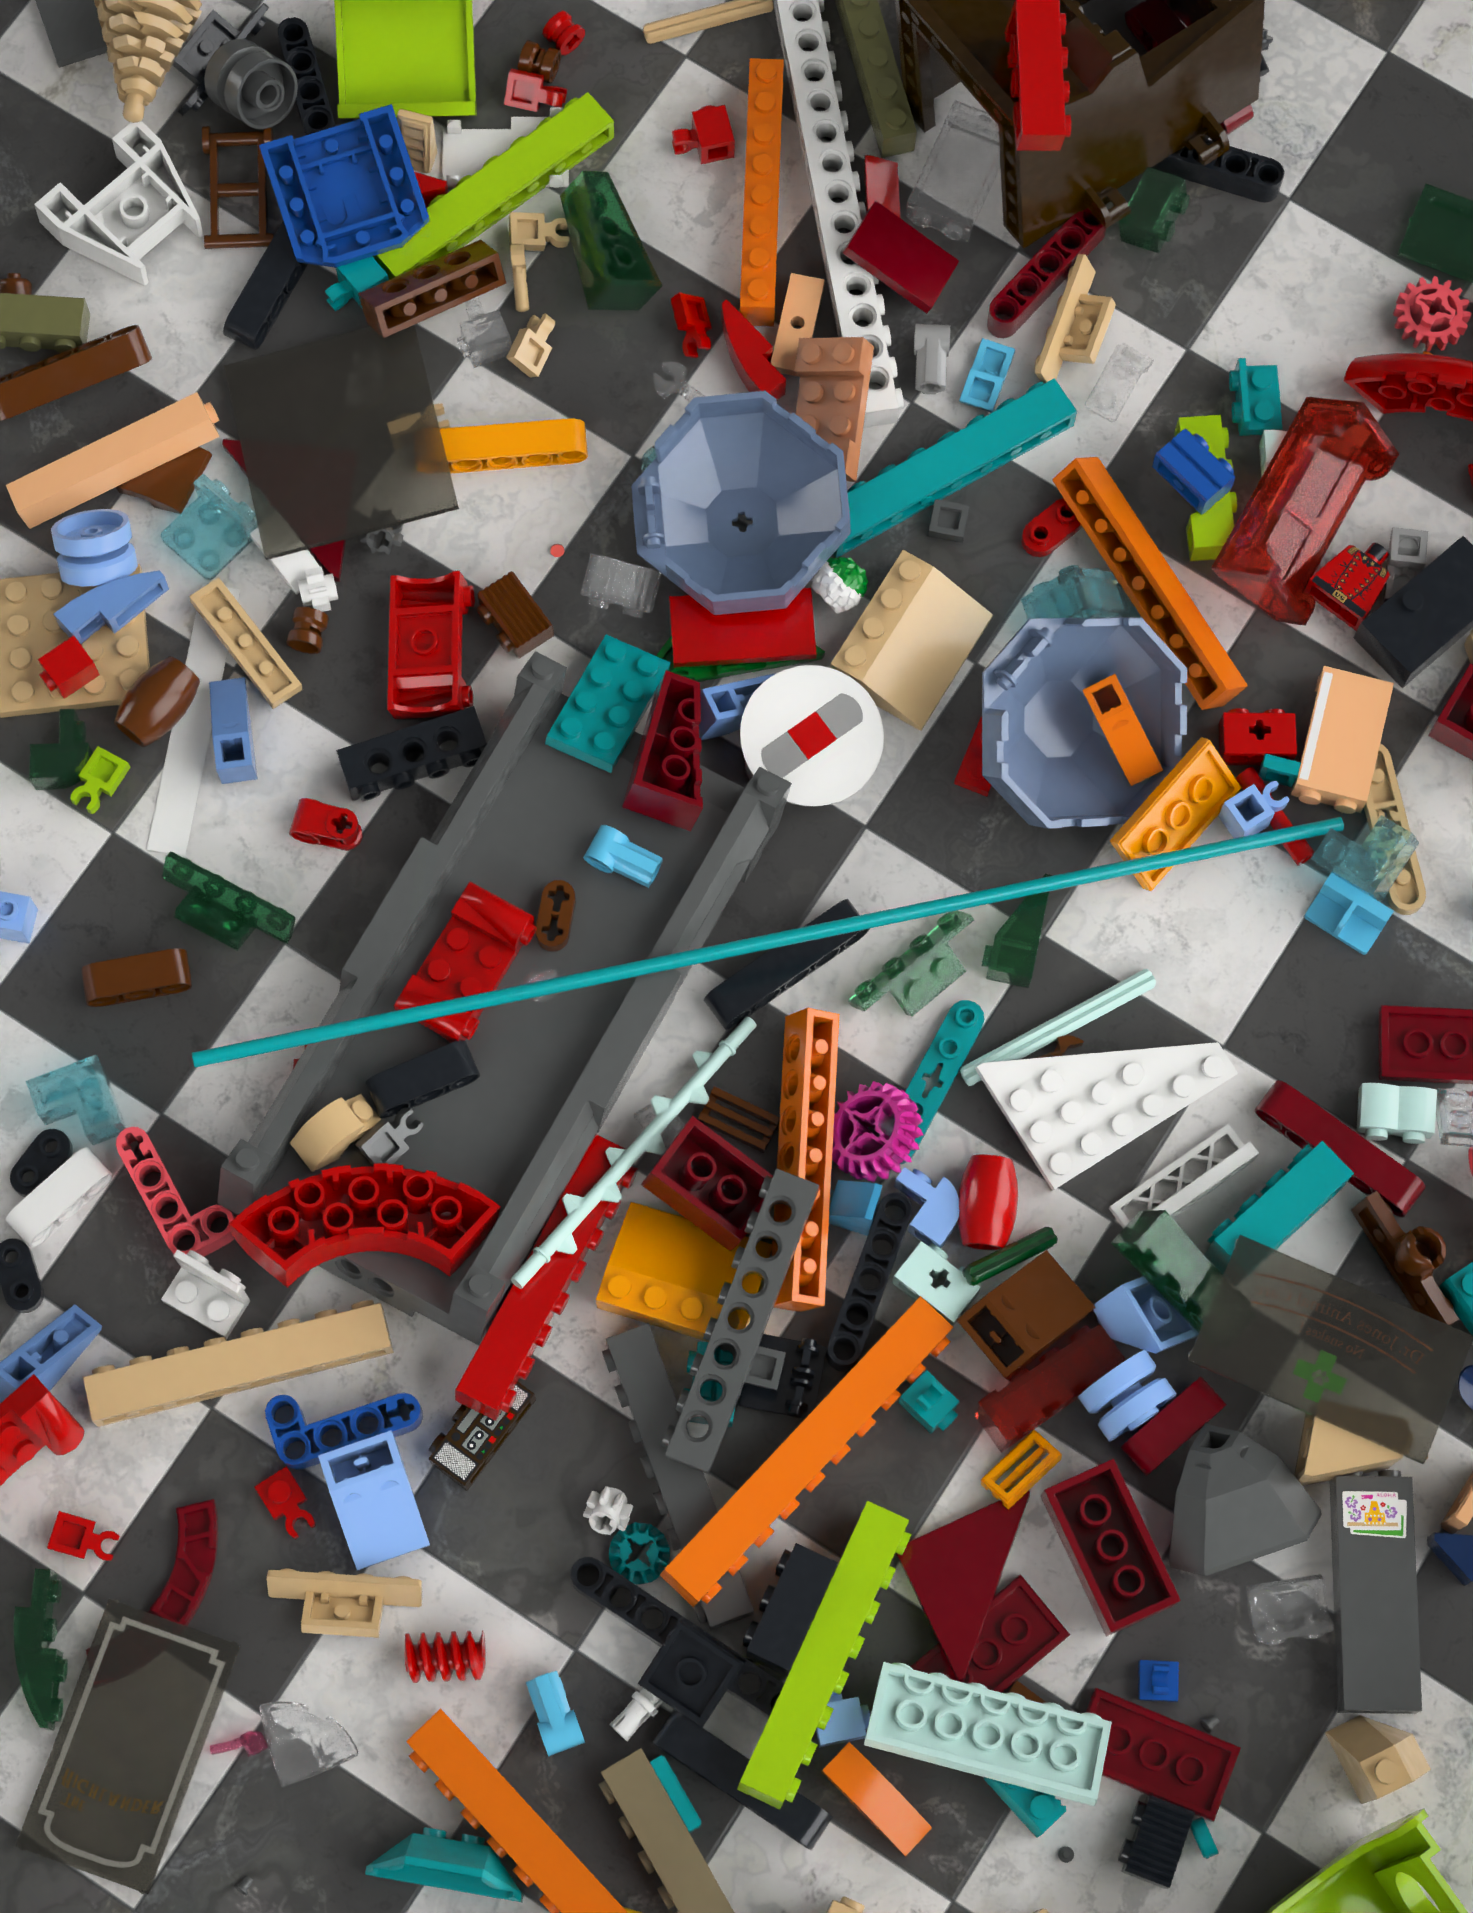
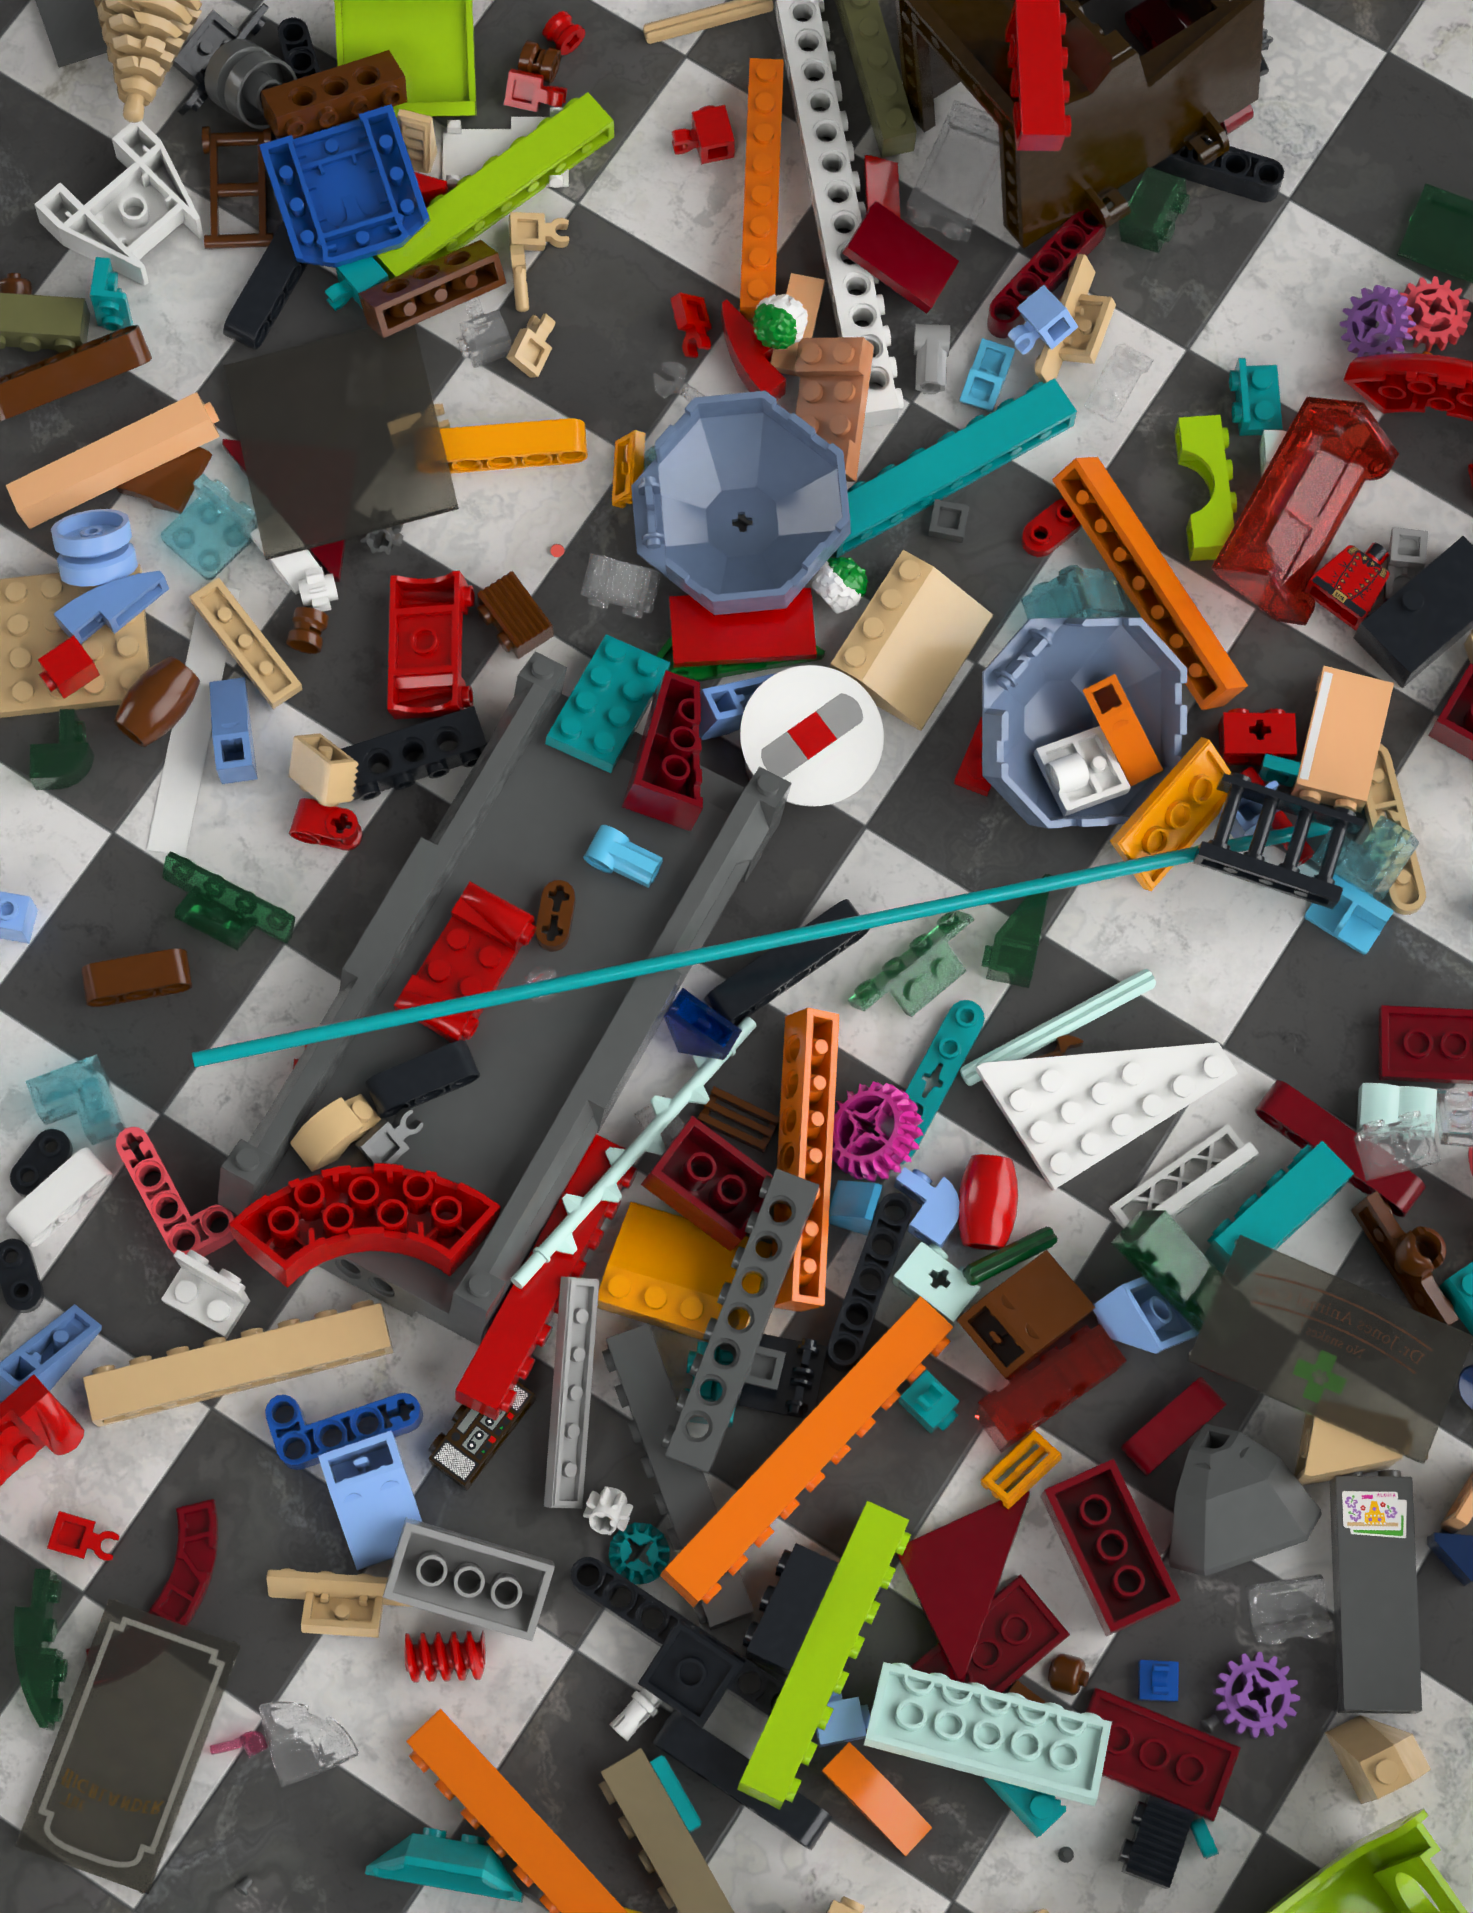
(101, 774): lime plate -> none
(108, 301): none -> teal bracket
(282, 1497): red plate -> none
(322, 769): none -> tan brick
(334, 95): none -> reddish brown brick
(468, 1579): none -> light grey slope
(556, 1720): medium azure piece -> none
(571, 1393): none -> light grey tile
(607, 246): clear green wedge -> none
(627, 466): none -> light orange tile
(699, 1028): none -> clear blue slope
(779, 321): none -> green piece
(1044, 319): none -> light blue brick
(1067, 1674): none -> reddish brown piece
(1081, 771): none -> white plate
(1131, 1400): light blue wheel -> none
(1194, 470): blue brick -> none
(1252, 865): none -> black fence
(1261, 1712): none -> medium lavender gear
(1390, 313): none -> medium lavender gear
(1397, 1145): none -> clear bracket

